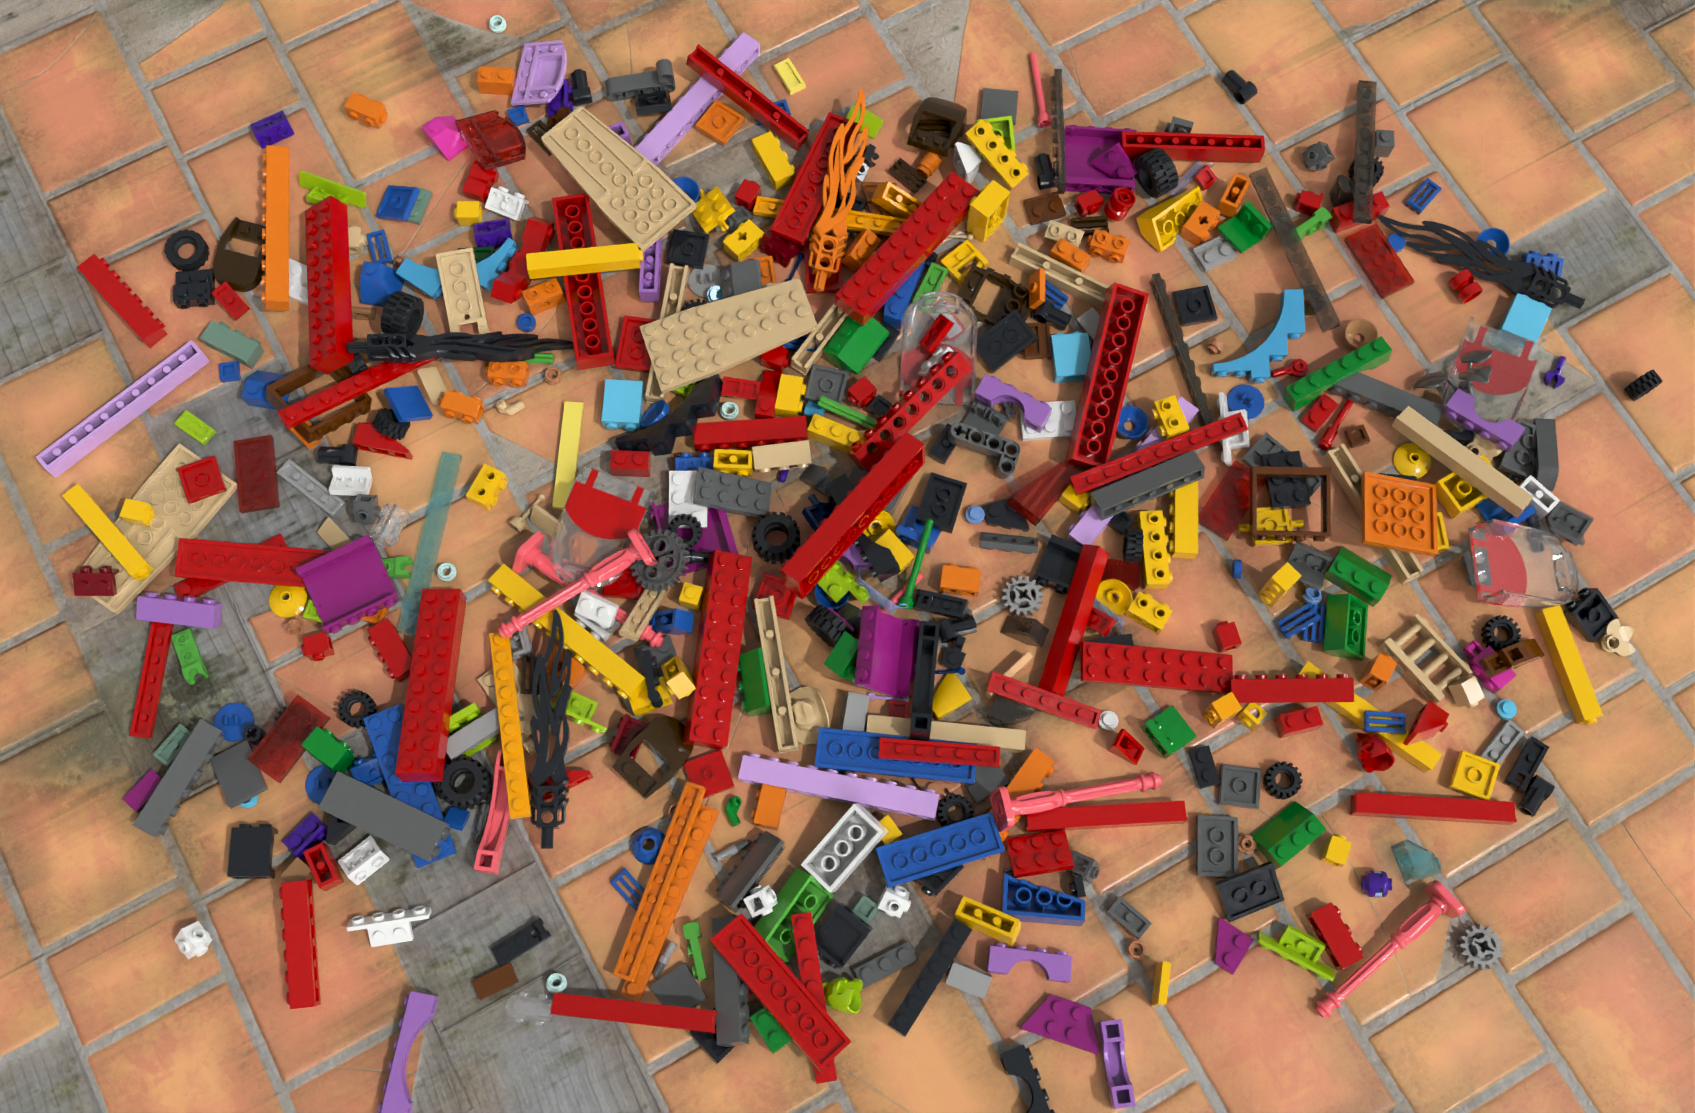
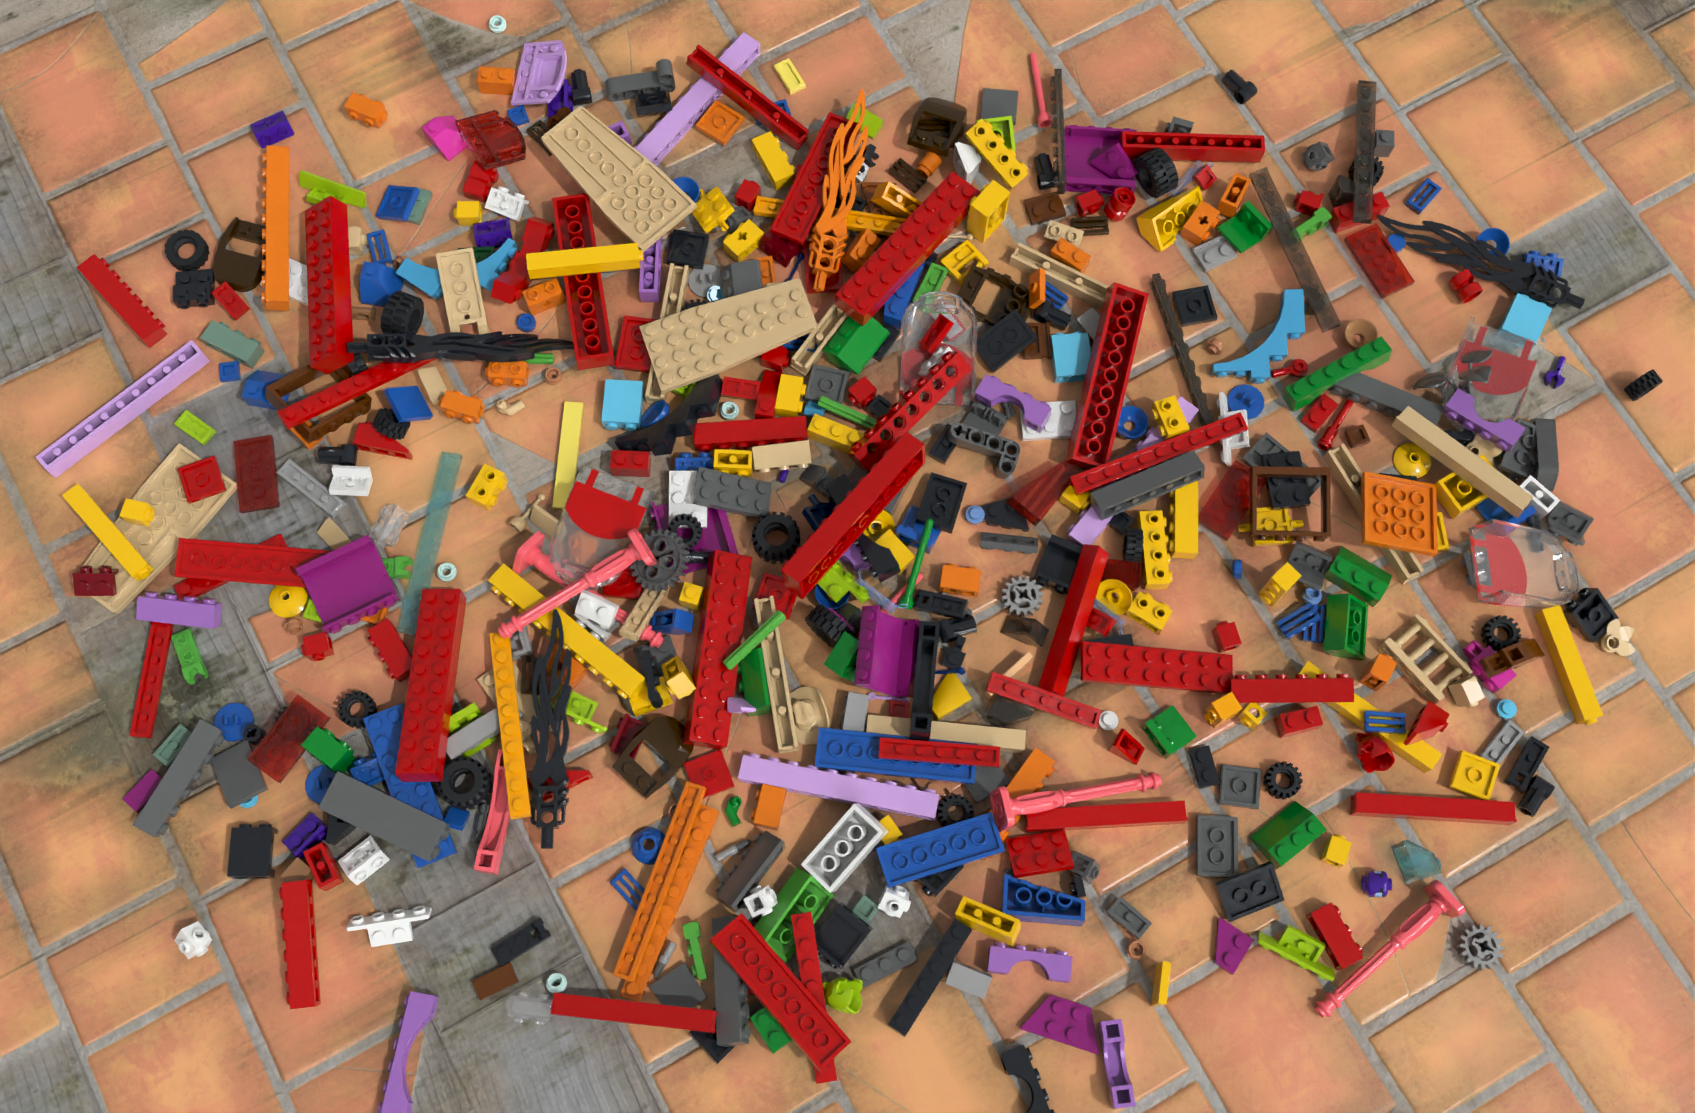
(365, 509): dark grey brick -> none
(739, 705): none -> lavender slope
(755, 639): none -> bright green axle
(1108, 246): orange brick -> none
(1251, 844): nougat plate -> none

